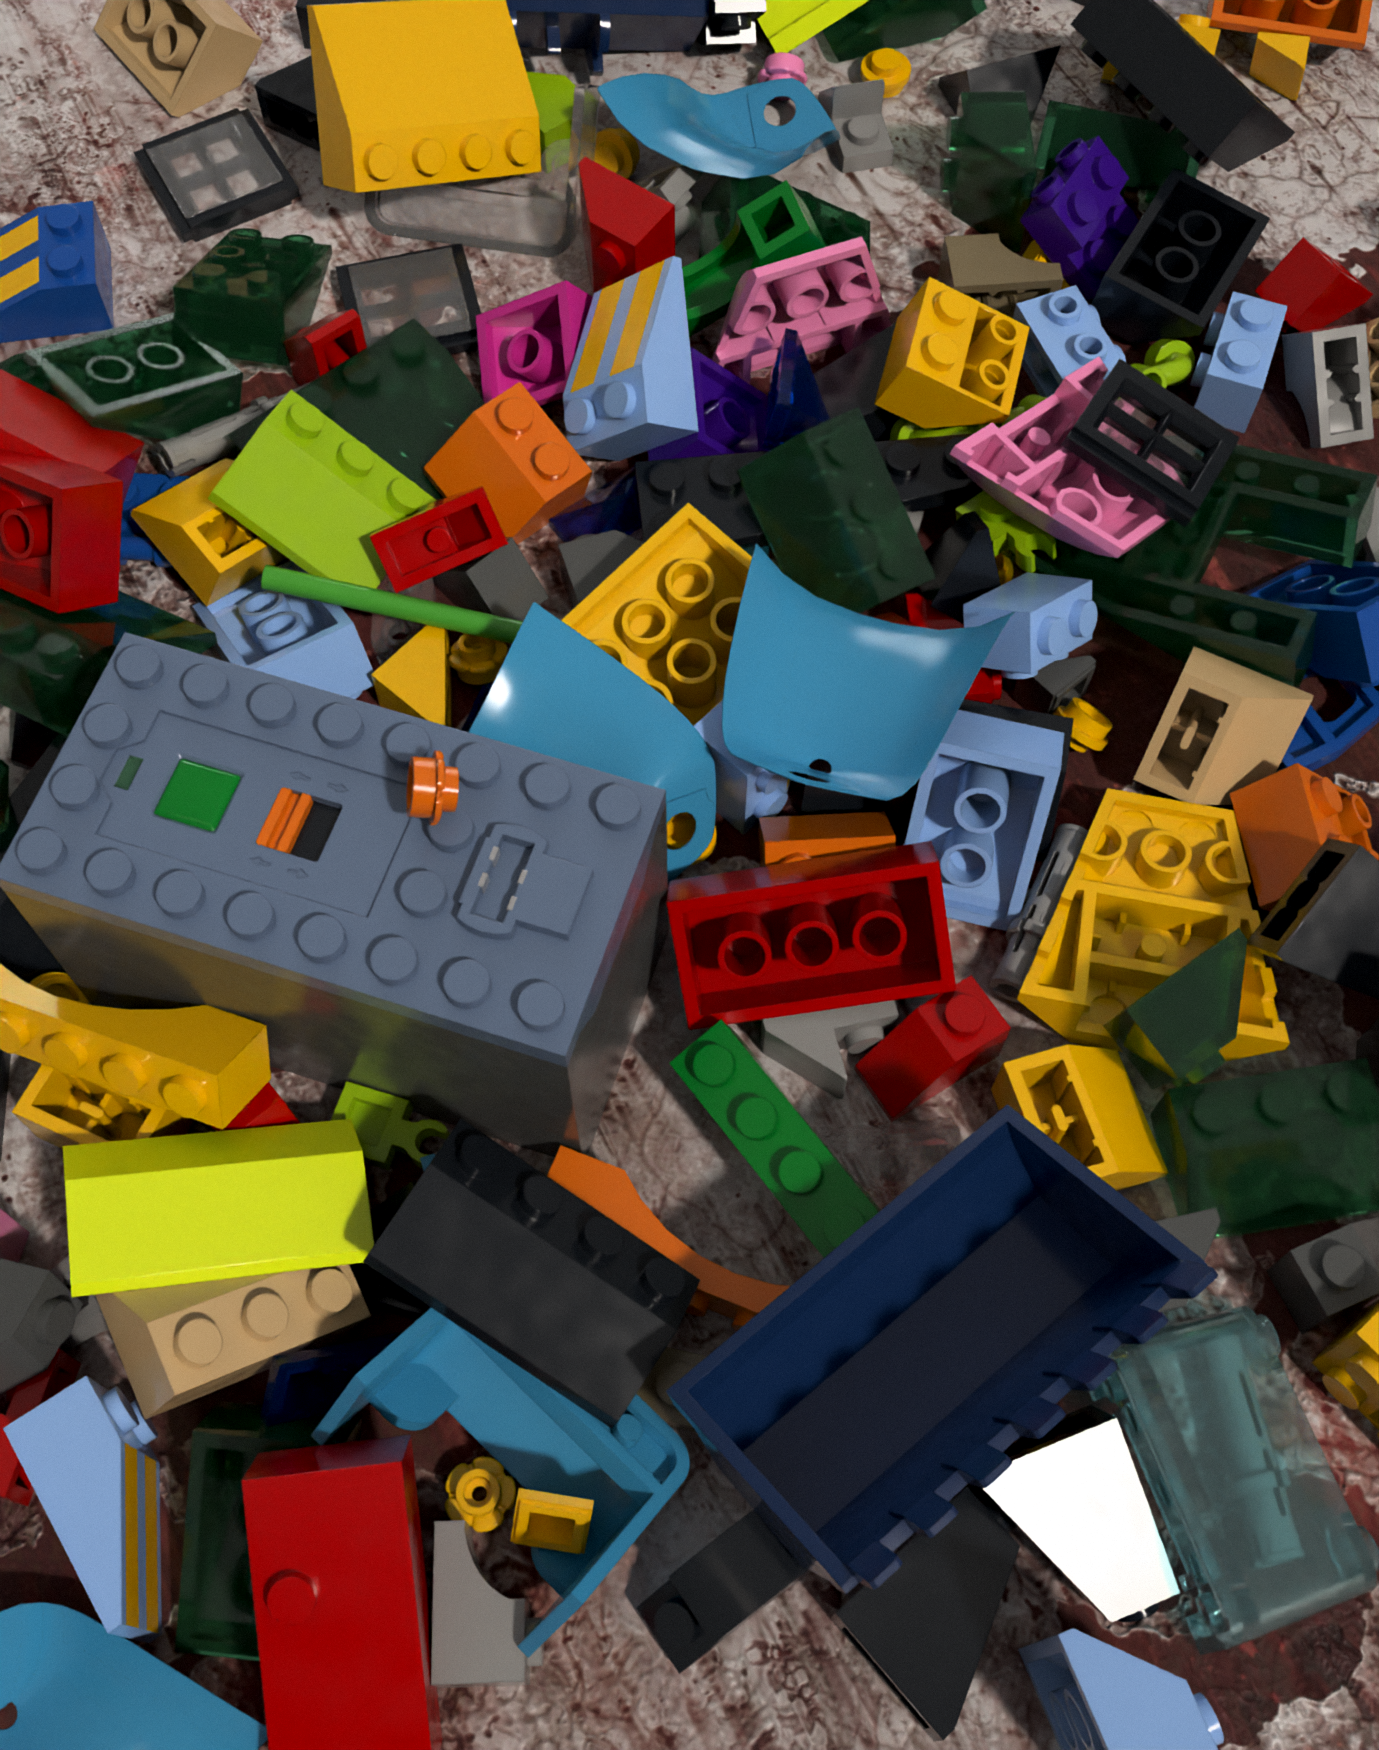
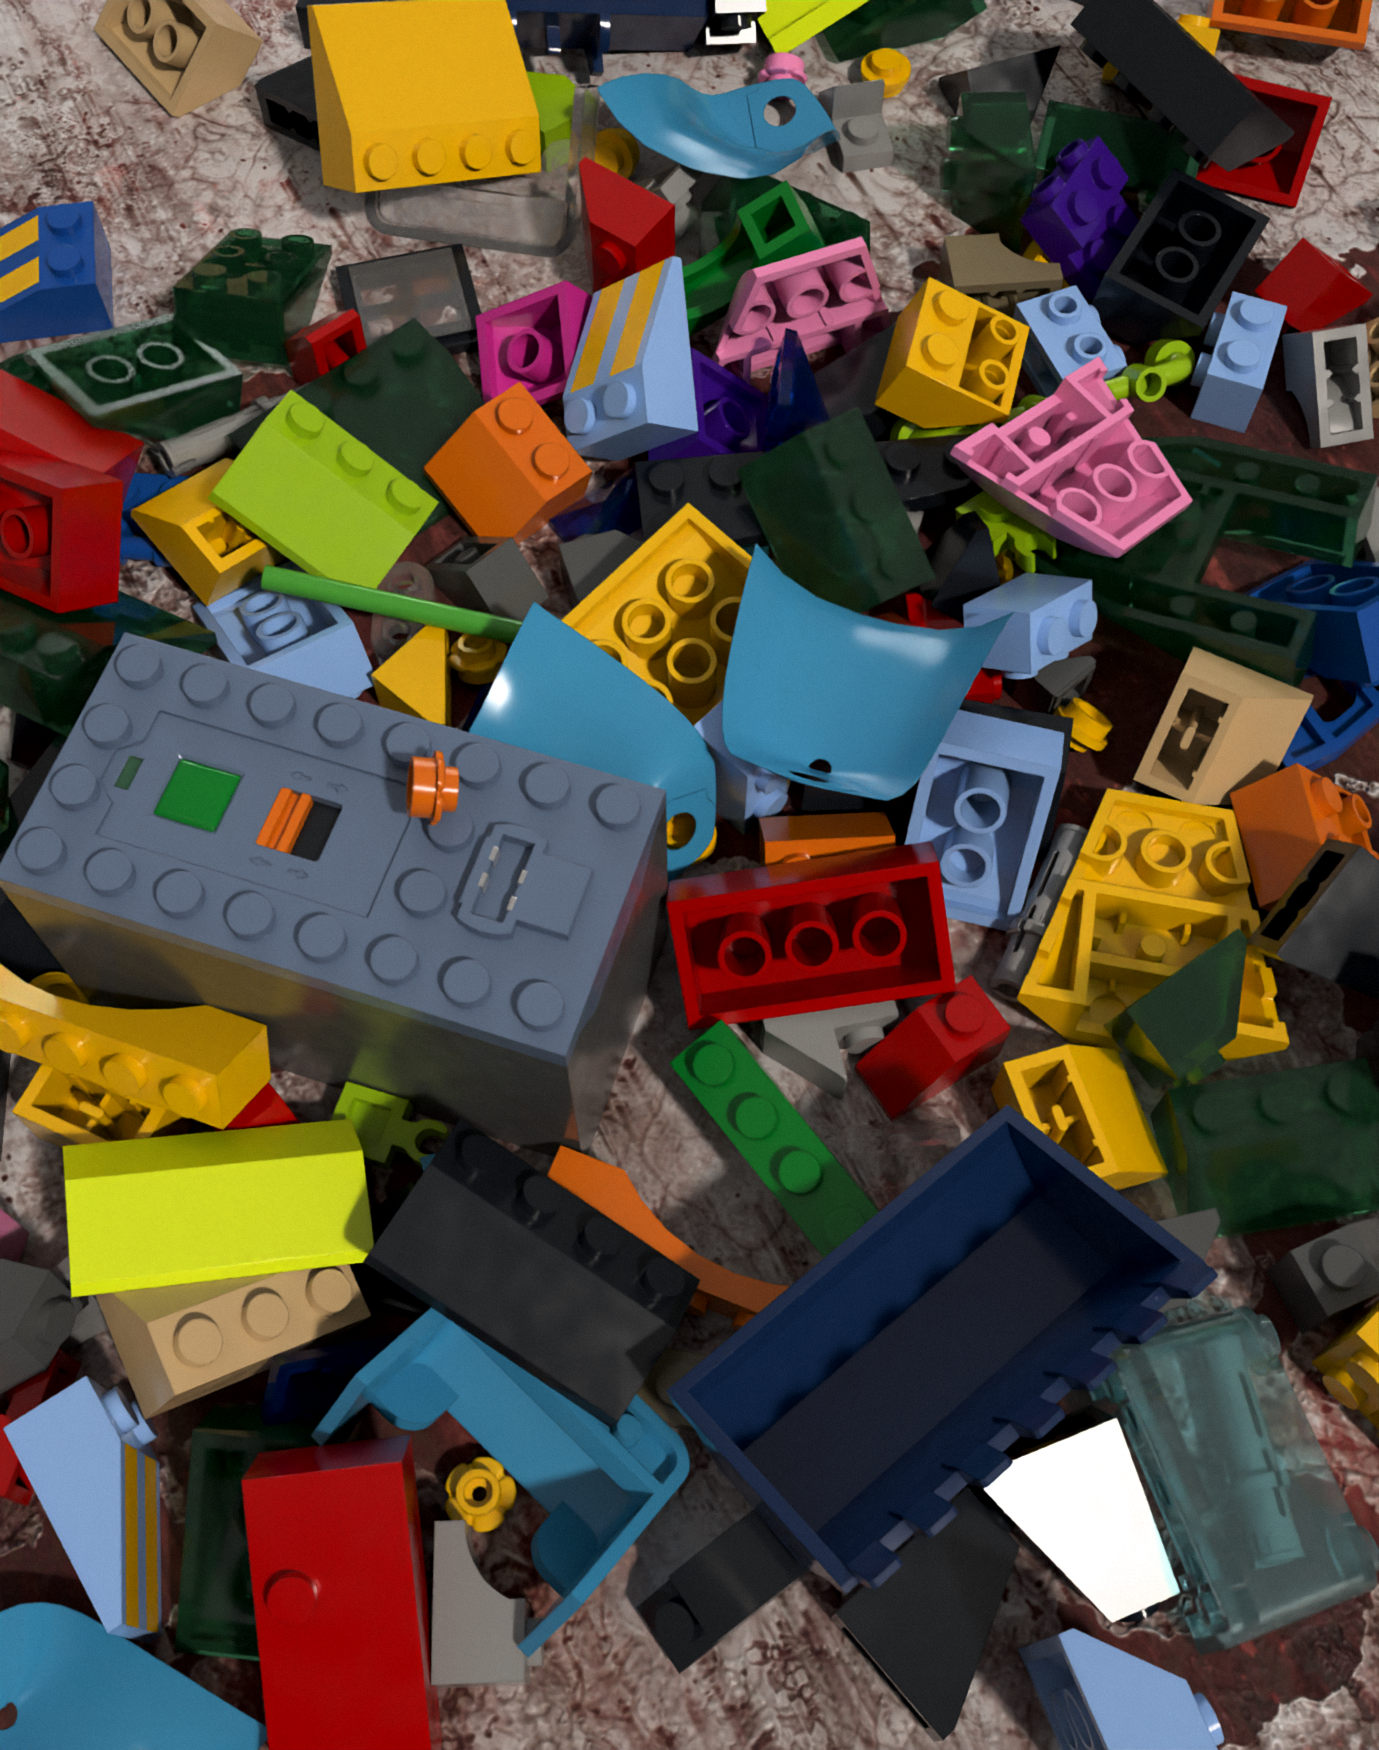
(216, 174): piece -> none
(438, 538): red slope -> none
(551, 1521): yellow slope -> none
(1151, 442): black piece -> none
(1280, 62): yellow slope -> none
(1281, 171): none -> red slope

